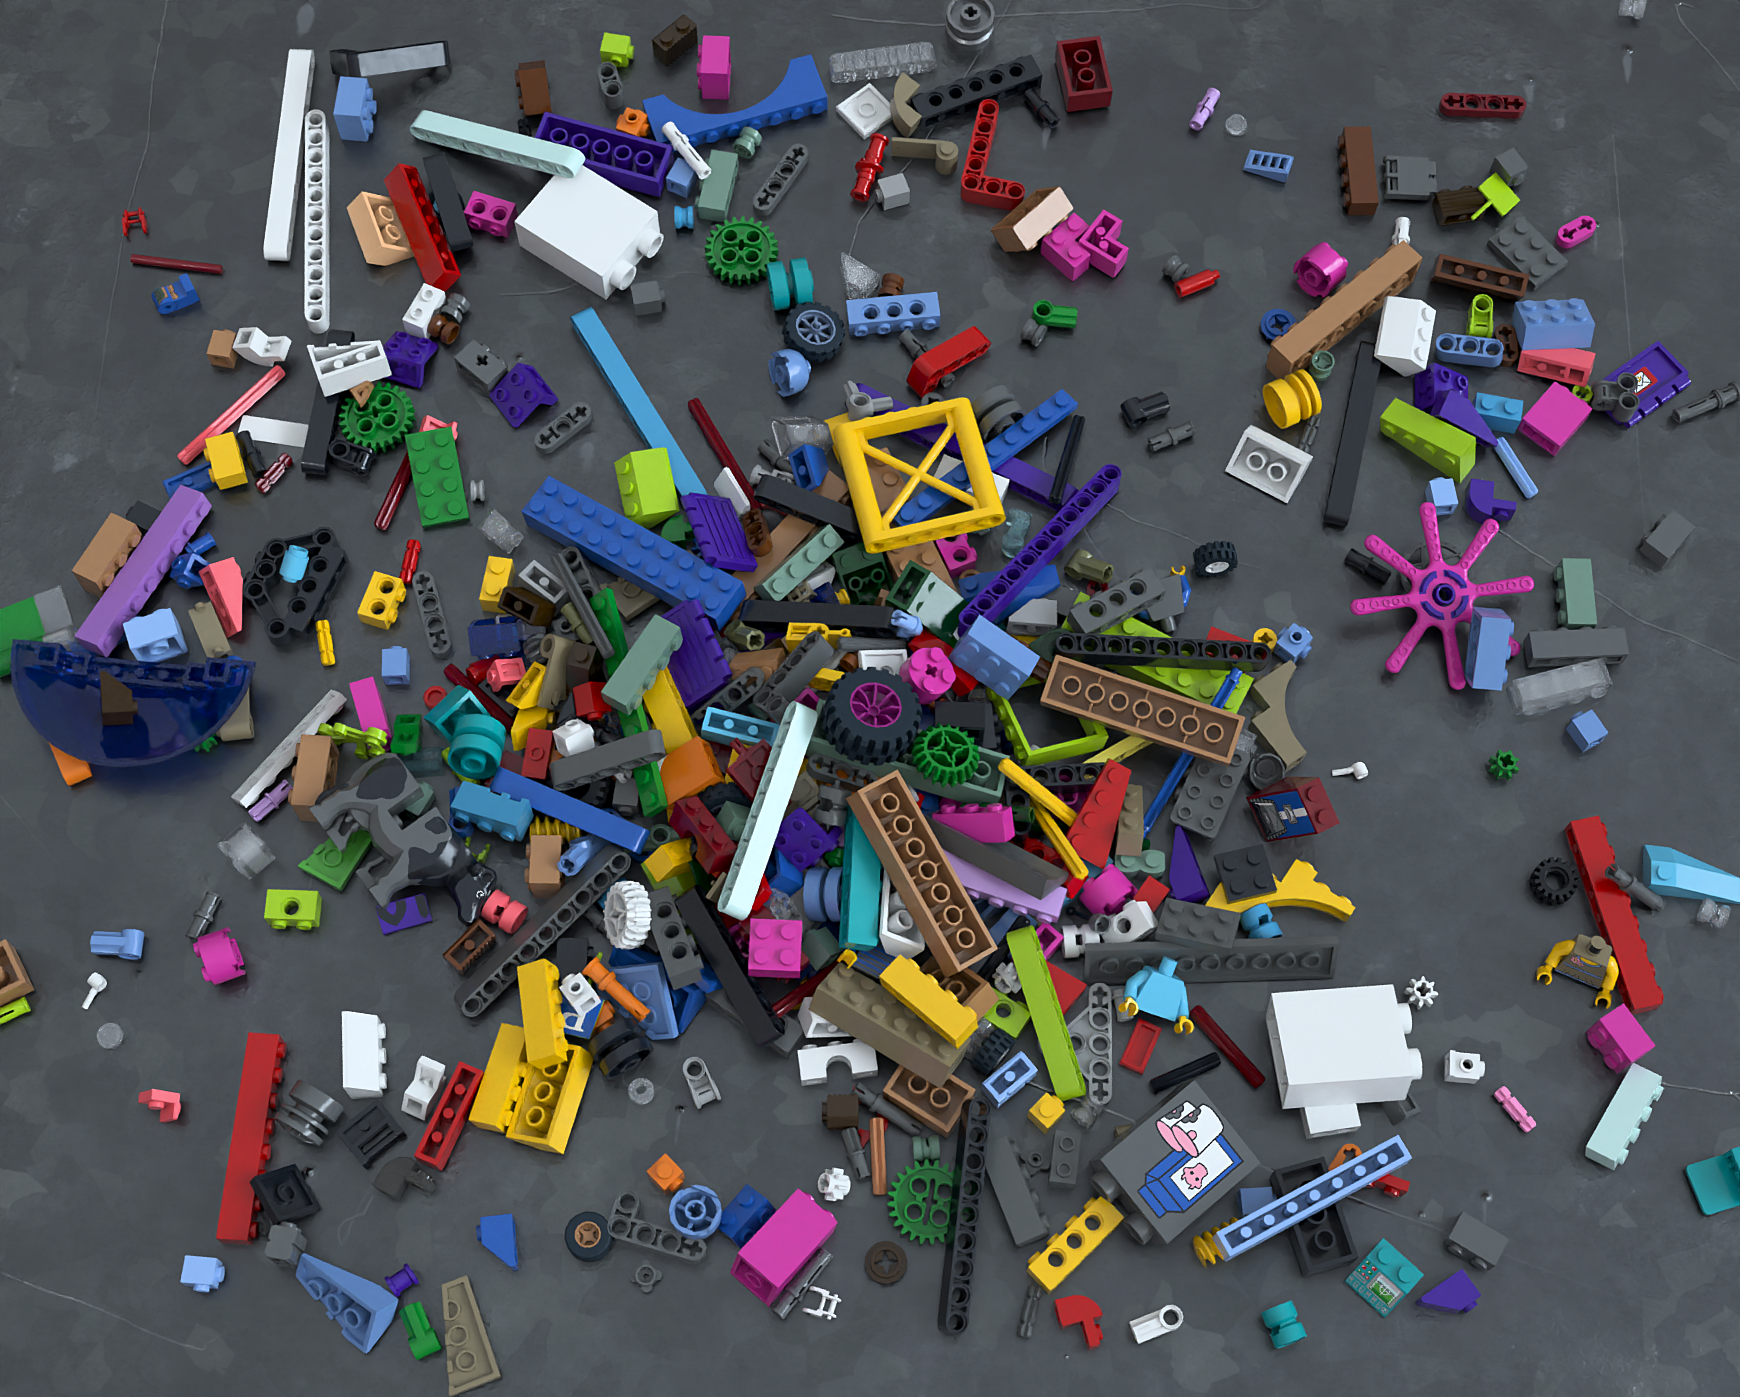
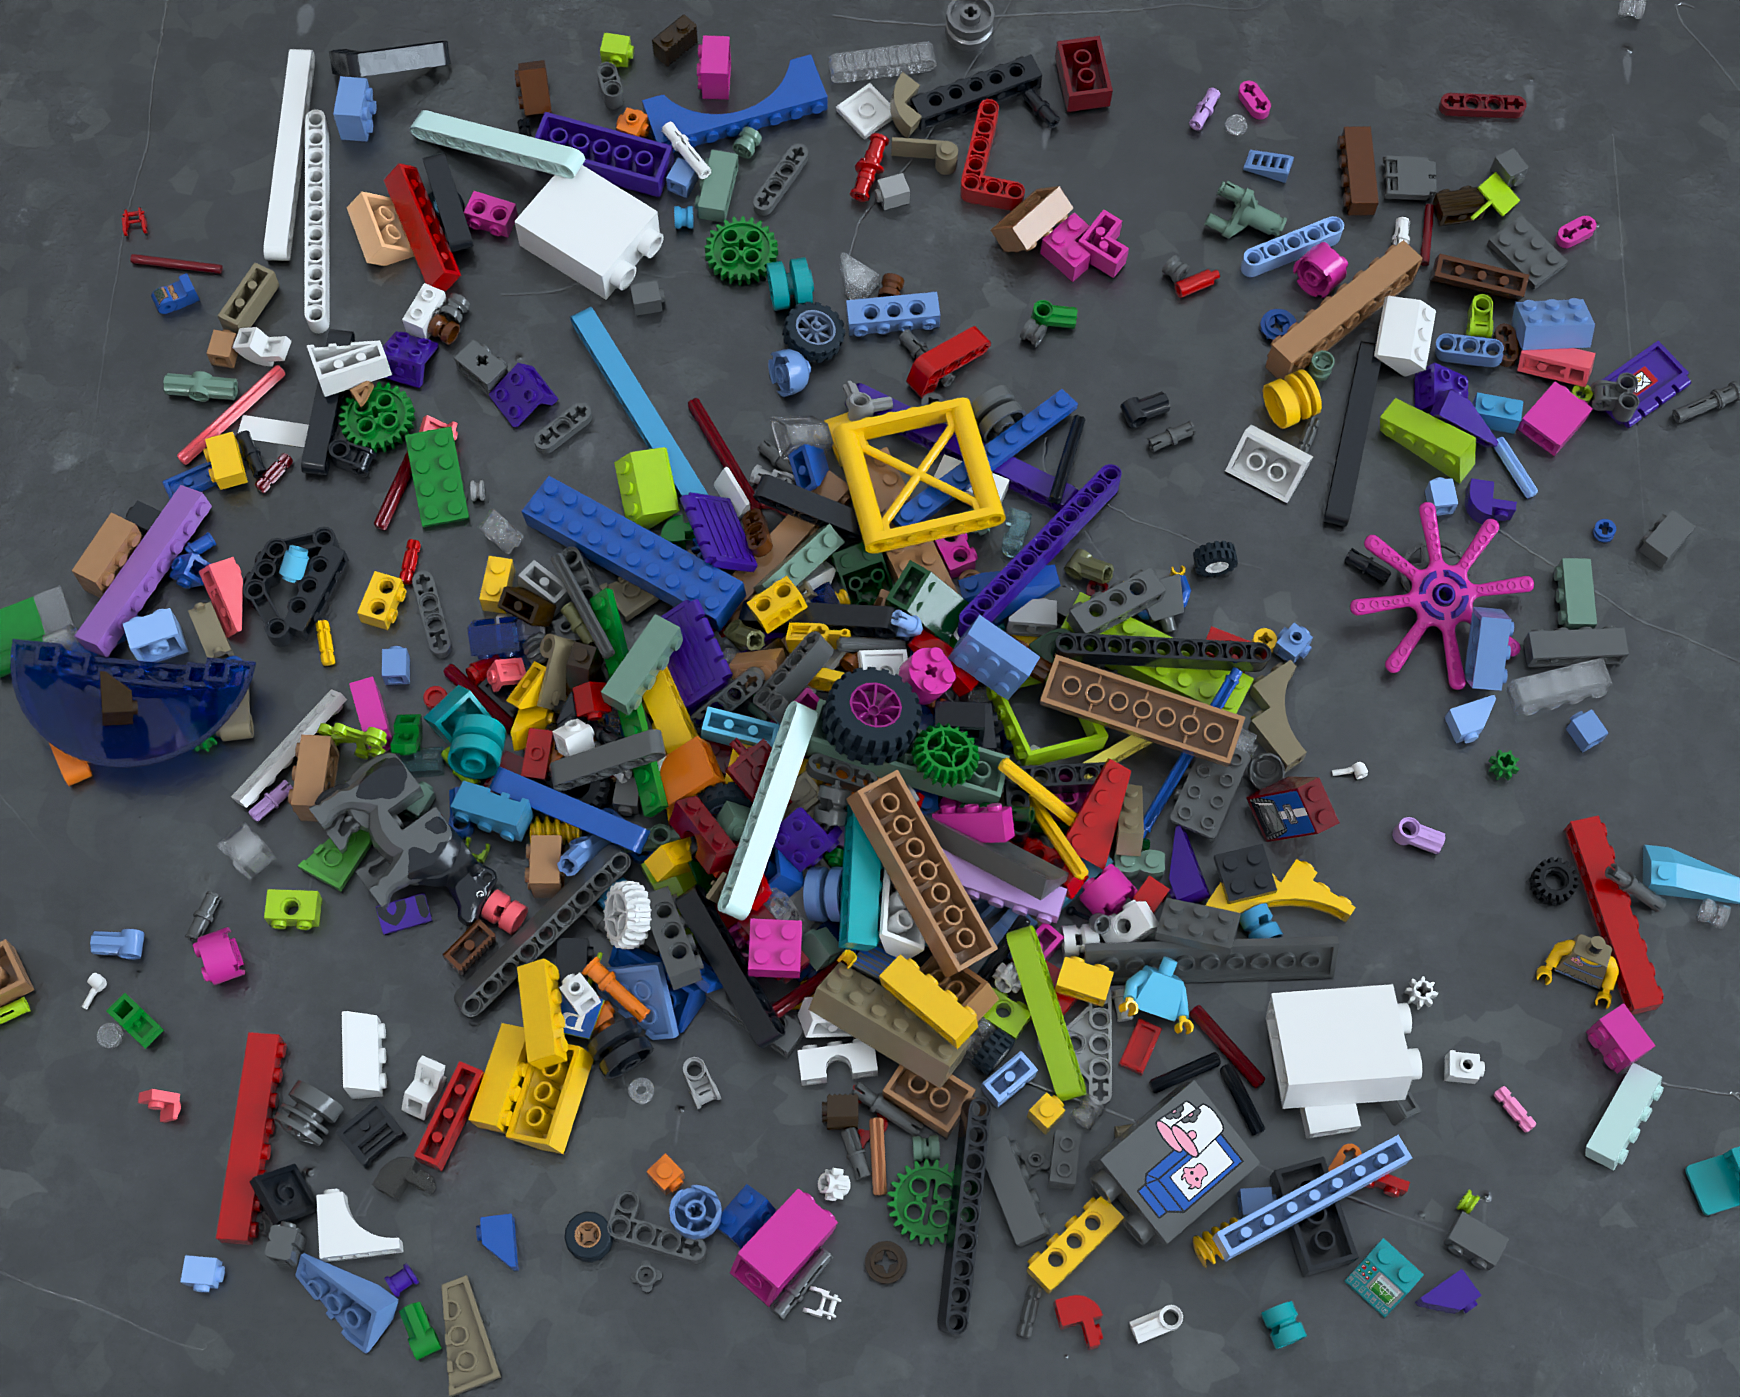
(135, 1020): none -> green brick
(200, 386): none -> sand green piece
(249, 299): none -> dark tan brick
(342, 1237): none -> white arch
(777, 604): none -> yellow brick
(1084, 980): none -> yellow brick
(1242, 1099): none -> black axle
(1245, 213): none -> sand green wheel
(1251, 101): none -> dark pink beam
(1281, 246): none -> light blue beam
(1420, 837): none -> lavender piece
(1427, 234): none -> dark red bar
(1467, 1202): none -> lime bush
(1469, 719): none -> light blue slope
(1611, 530): none -> blue bush

